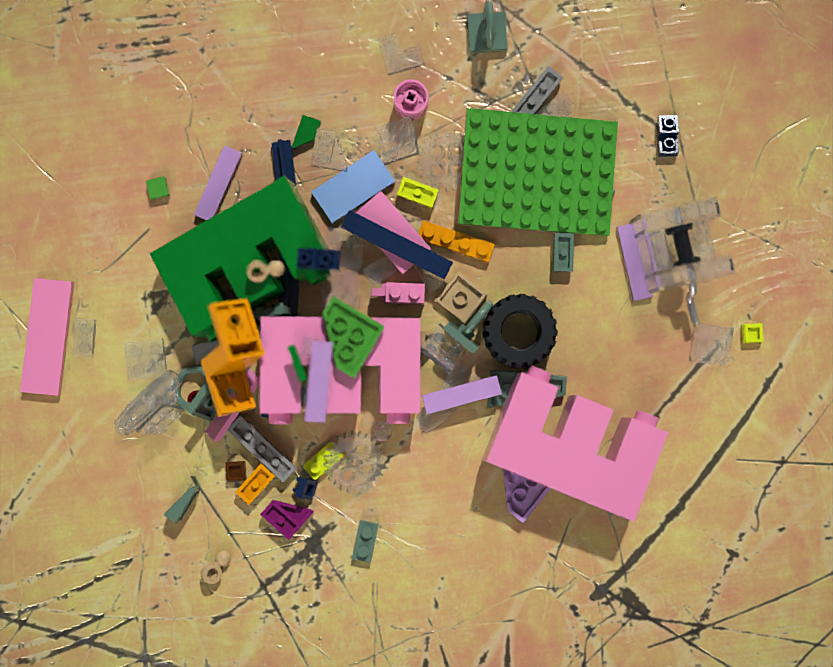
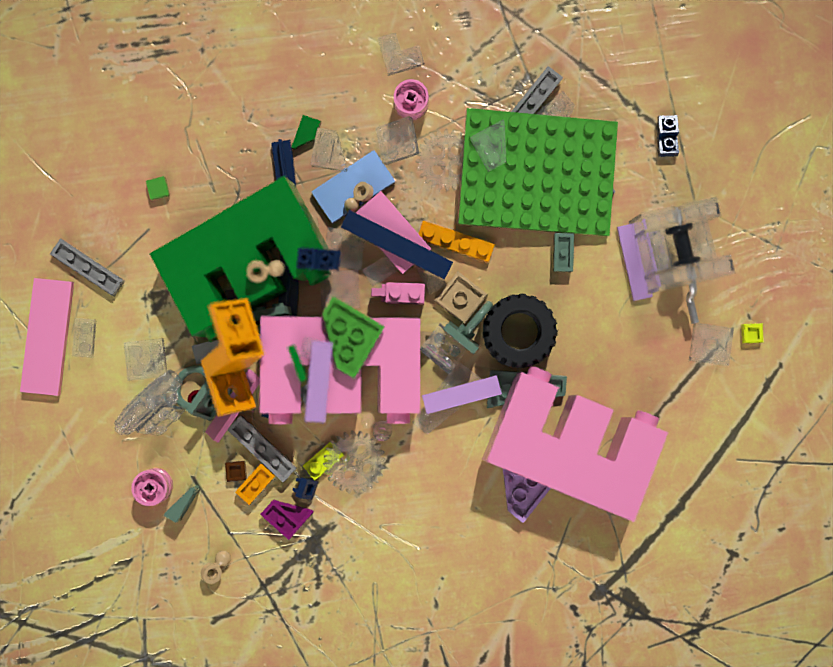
(87, 267): none -> light grey tile
(145, 493): none -> bright pink wheel
(218, 183): lavender tile -> none
(359, 195): none -> tan plate
(365, 540): sand green plate -> none
(417, 192): neon yellow plate -> none
(487, 30): sand green tile -> none
(491, 145): none -> clear wing

